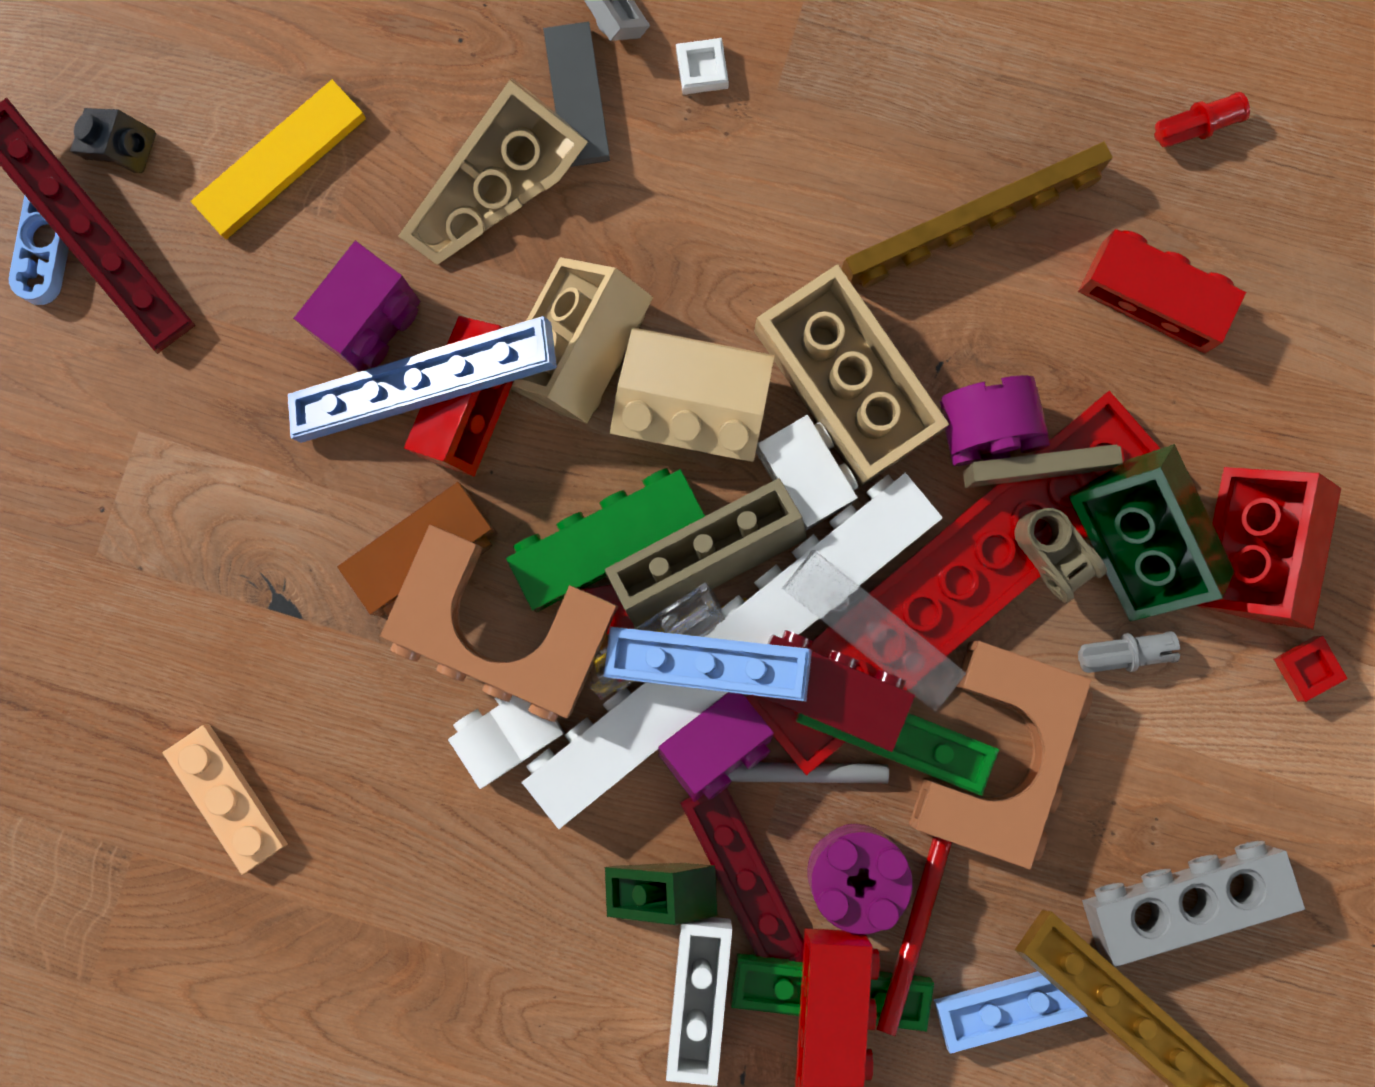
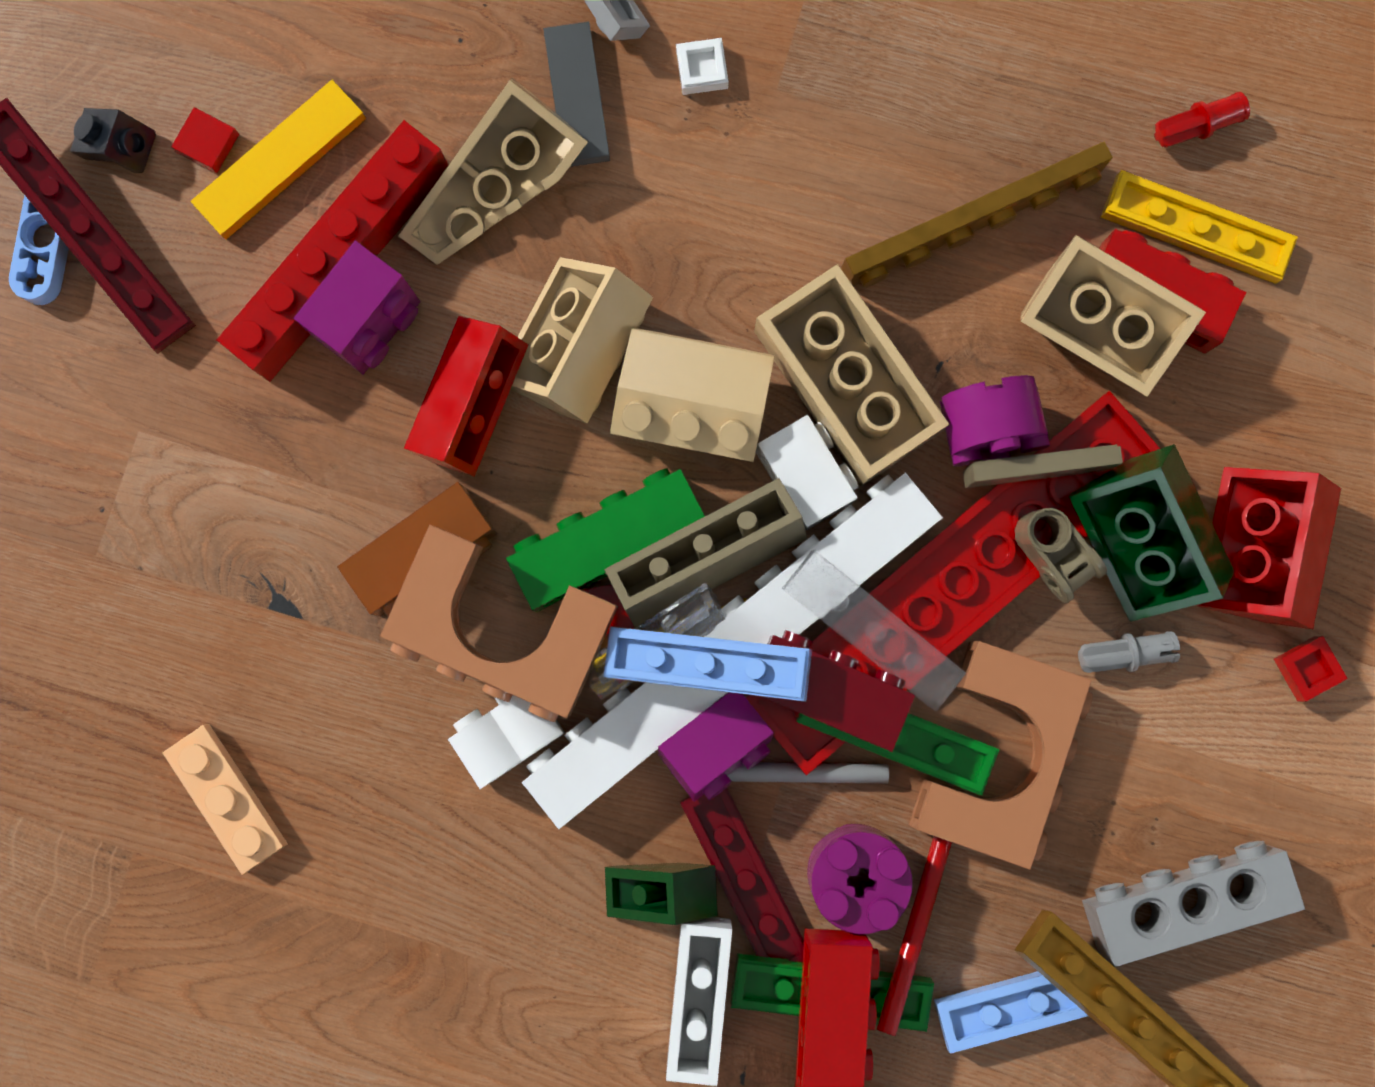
(205, 140): none -> red tile
(366, 211): none -> red brick
(423, 379): tile -> none
(1111, 315): none -> tan slope
(1199, 227): none -> yellow tile

